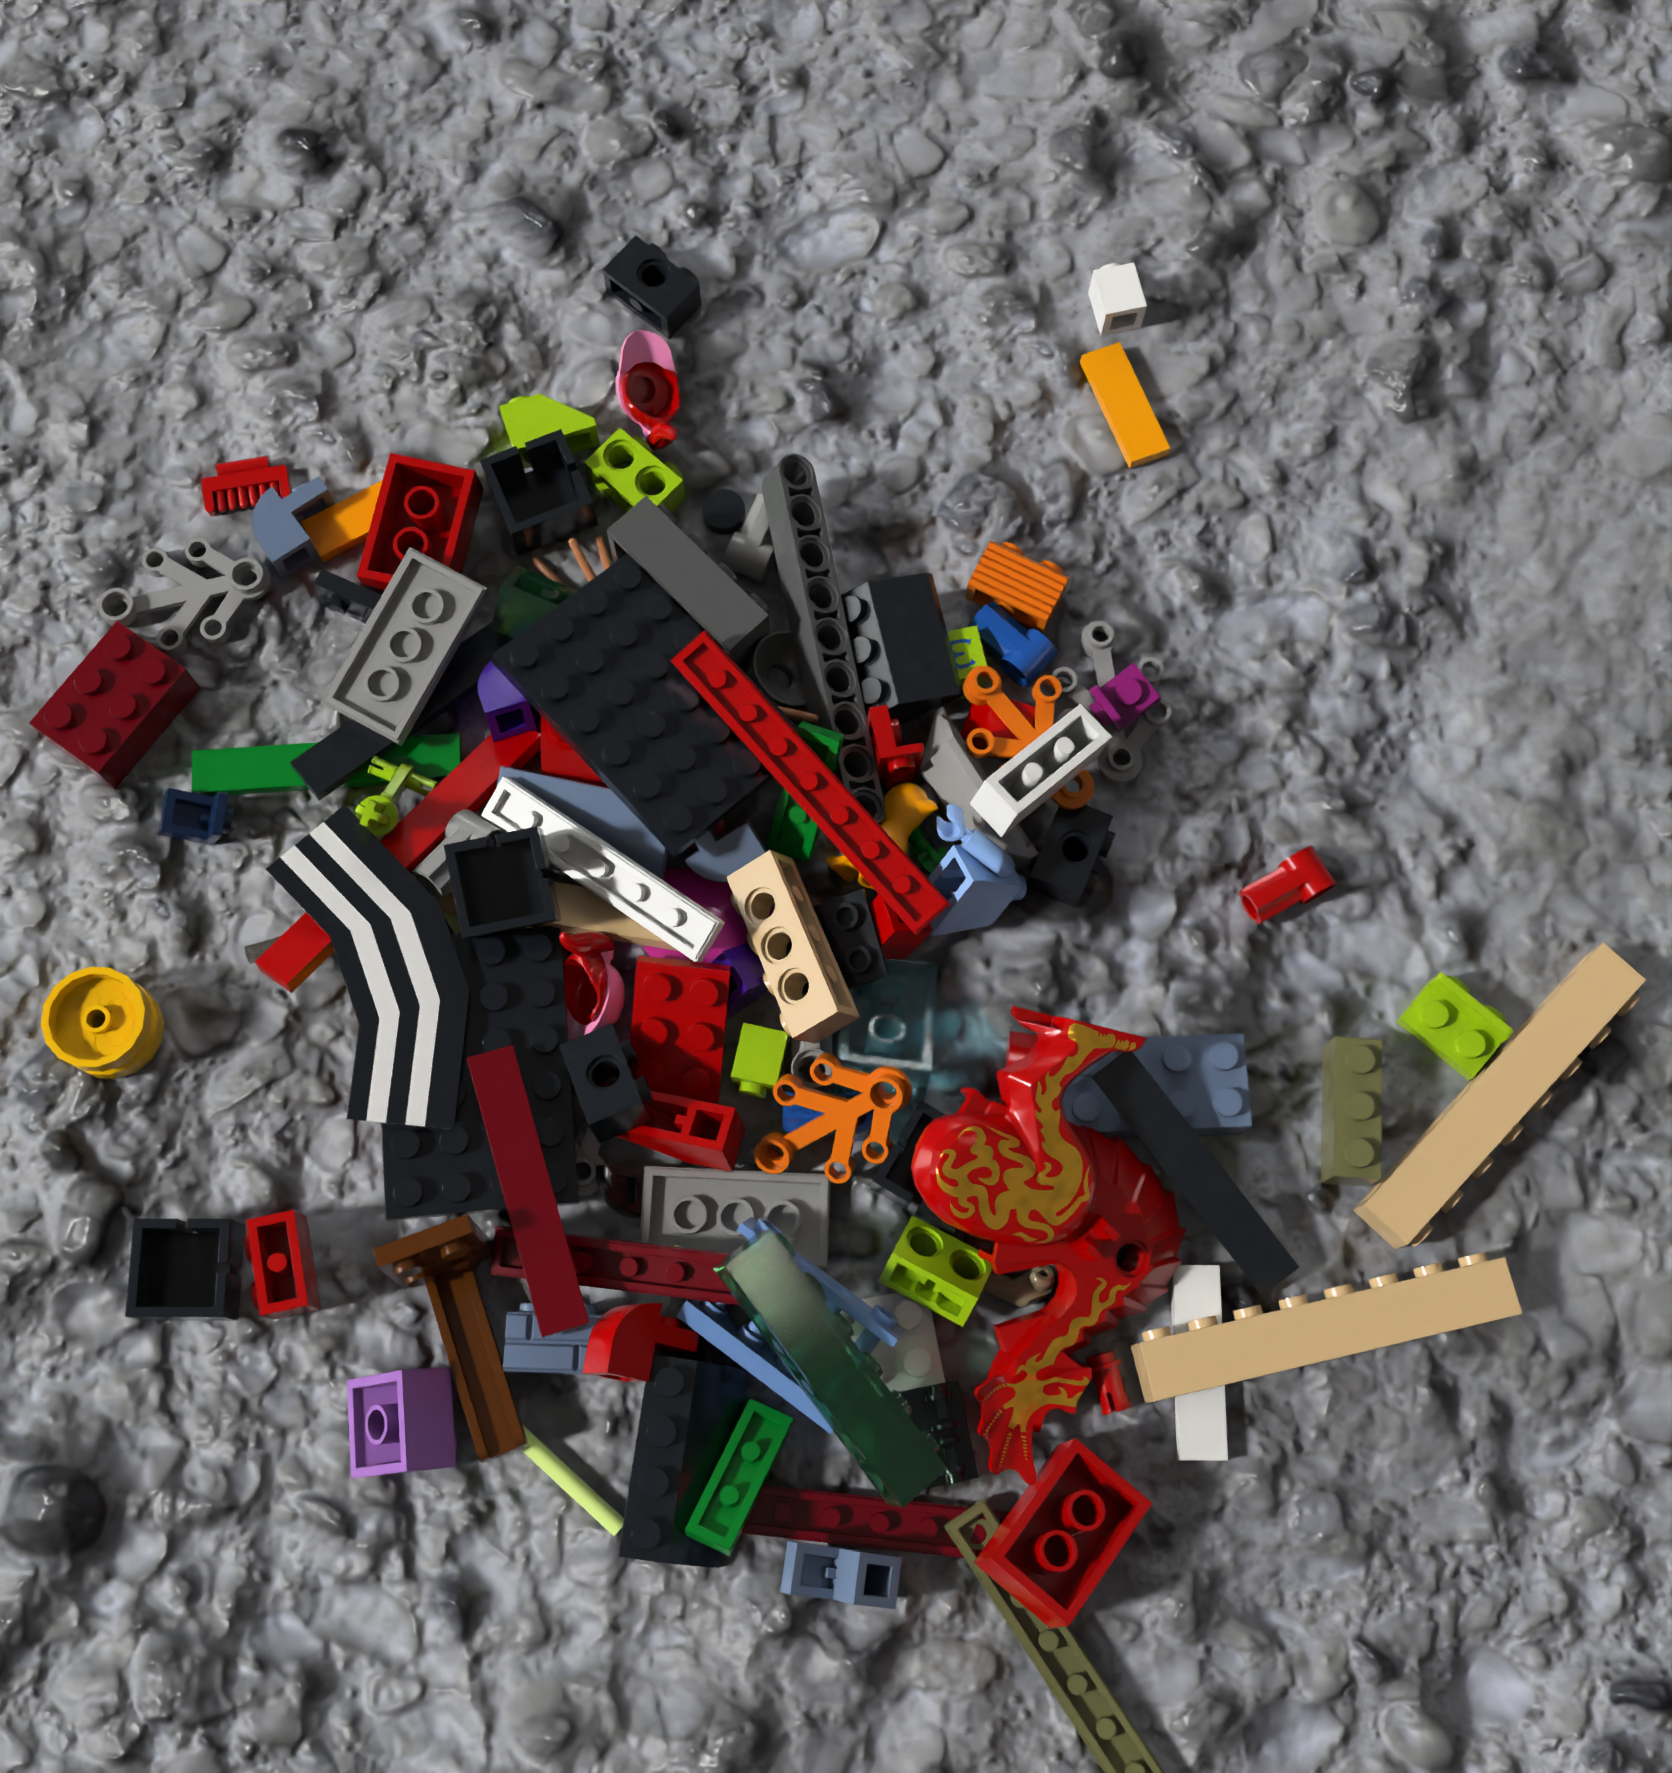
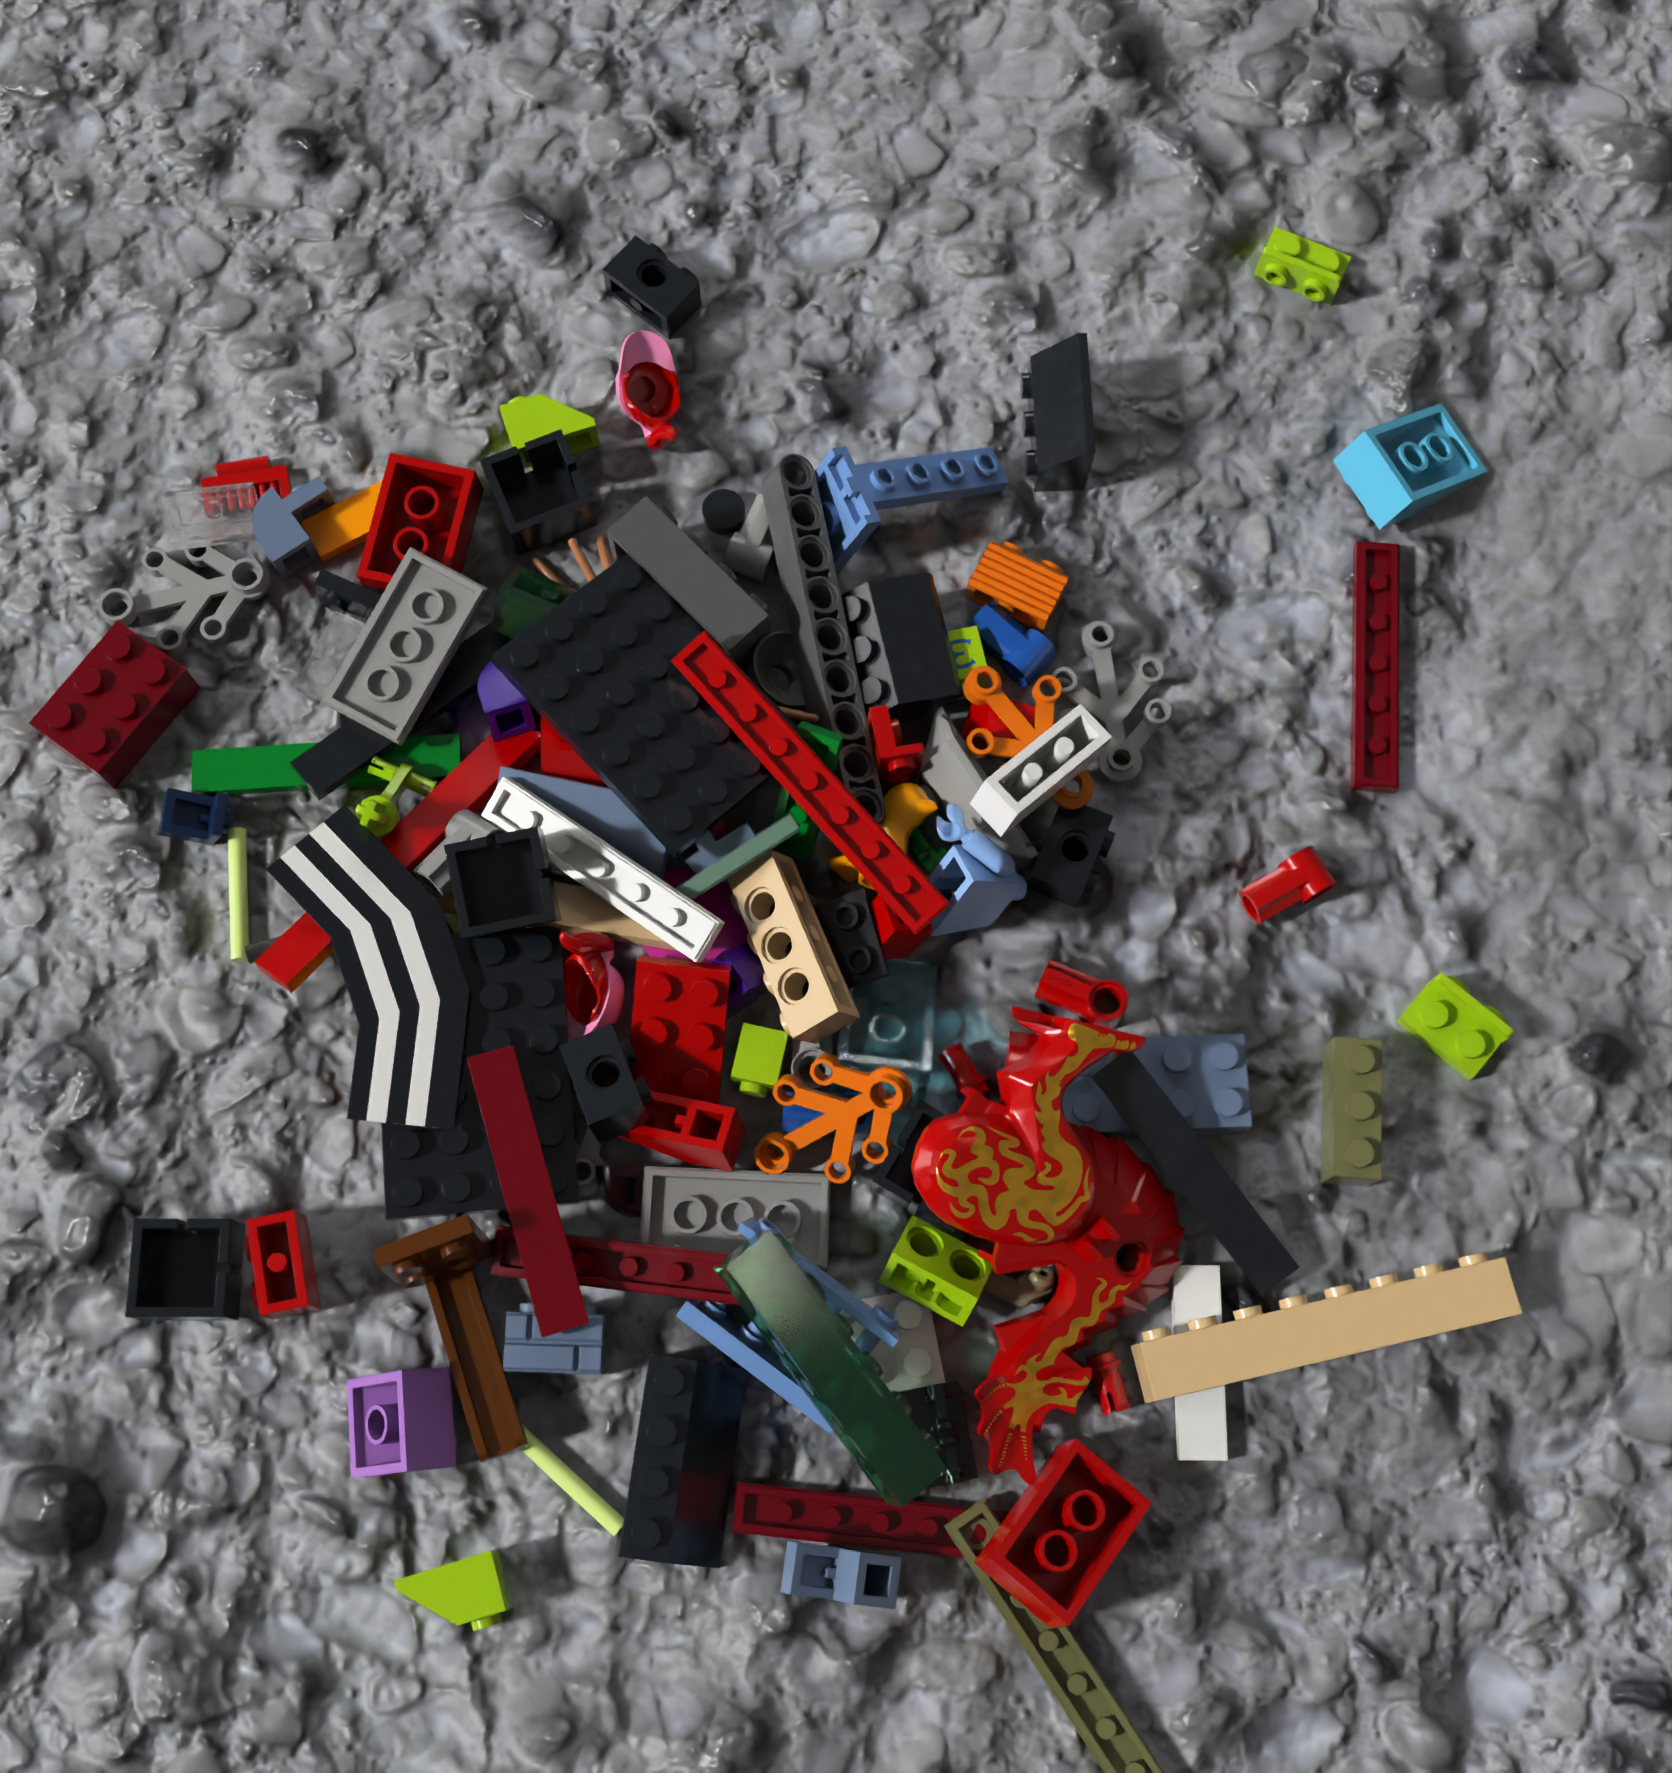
(102, 1022): yellow wheel -> none
(211, 515): none -> clear panel
(238, 893): none -> yellowish green bar
(462, 1590): none -> lime slope
(625, 1342): red brick -> none
(627, 485): lime brick -> none
(739, 857): none -> sand green tile
(739, 1477): green plate -> none
(855, 492): none -> medium blue bracket
(962, 1070): none -> red pin
(1059, 416): none -> black slope
(1078, 991): none -> red piece
(1117, 298): white brick -> none
(1123, 698): magenta bracket -> none
(1124, 405): light orange tile -> none
(1302, 266): none -> lime bracket
(1375, 667): none -> dark red tile
(1408, 465): none -> medium azure slope
(1499, 1096): tan brick -> none

